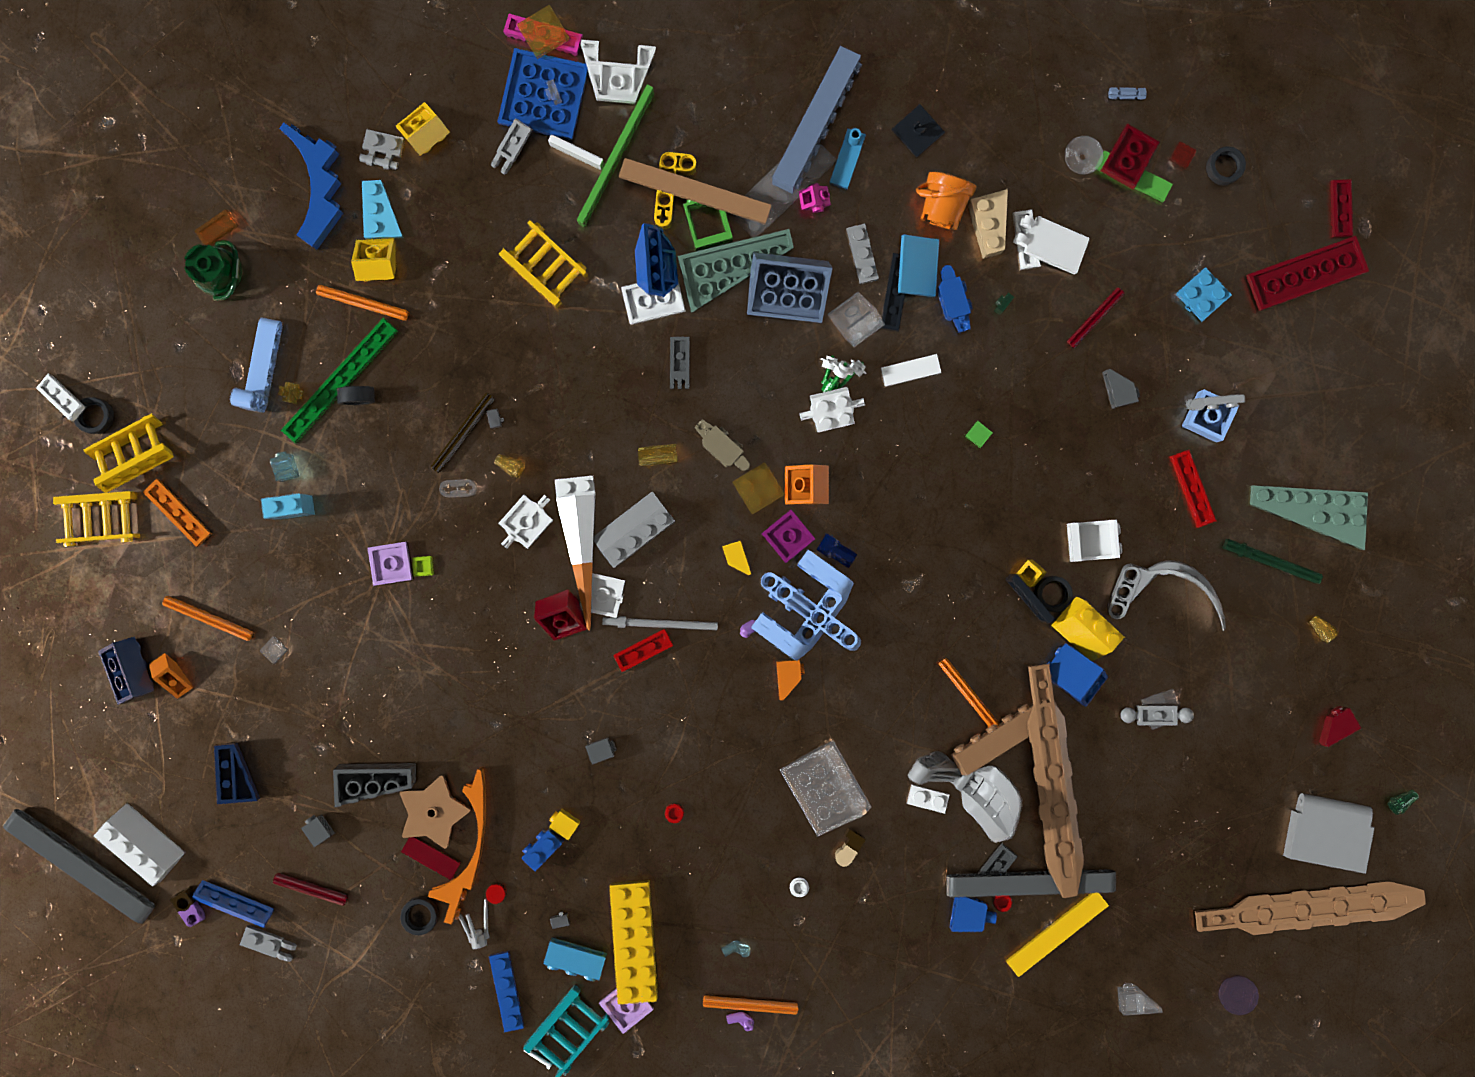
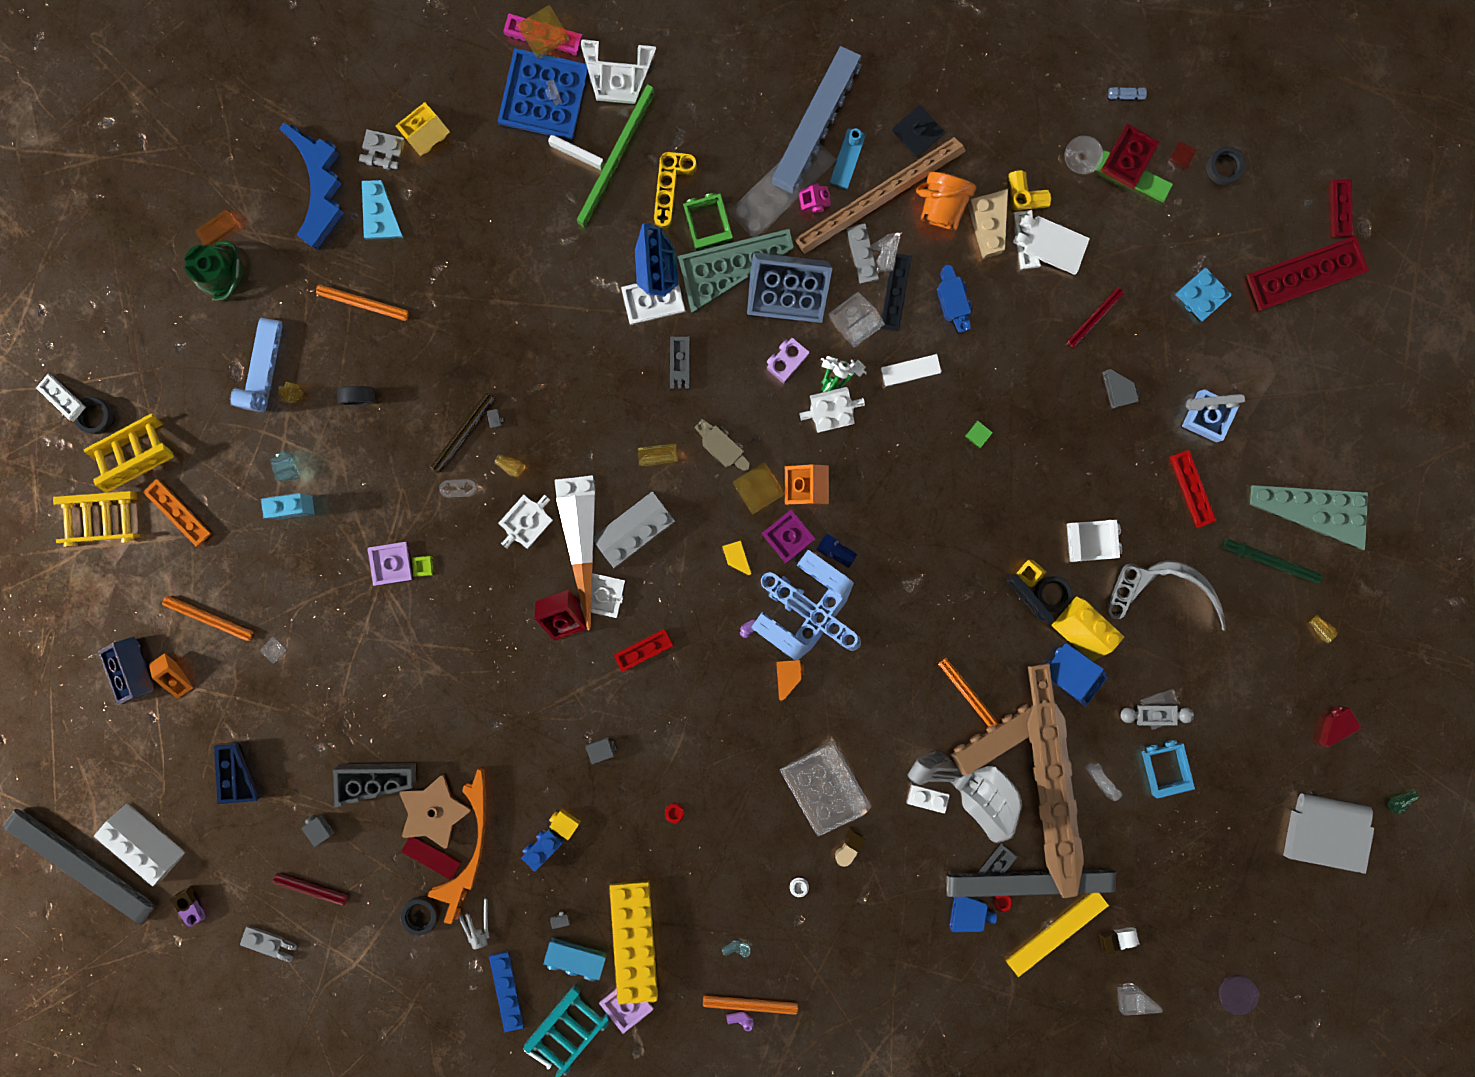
(233, 903): blue plate -> none
(341, 377): green tile -> none
(374, 259): yellow slope -> none
(495, 893): red tile -> none
(512, 144): light grey hinge -> none
(526, 269): yellow fence -> none
(622, 622): light grey bar -> none
(695, 191): medium nougat tile -> none
(791, 363): none -> lavender brick
(879, 195): none -> medium nougat plate
(888, 248): none -> clear slope
(918, 266): dark azure tile -> none
(1003, 302): clear green plate -> none
(1031, 199): none -> yellow piece
(1103, 782): none -> clear plate
(1119, 940): none -> leg
(1172, 788): none -> dark azure window
(1314, 908): medium nougat plate -> none

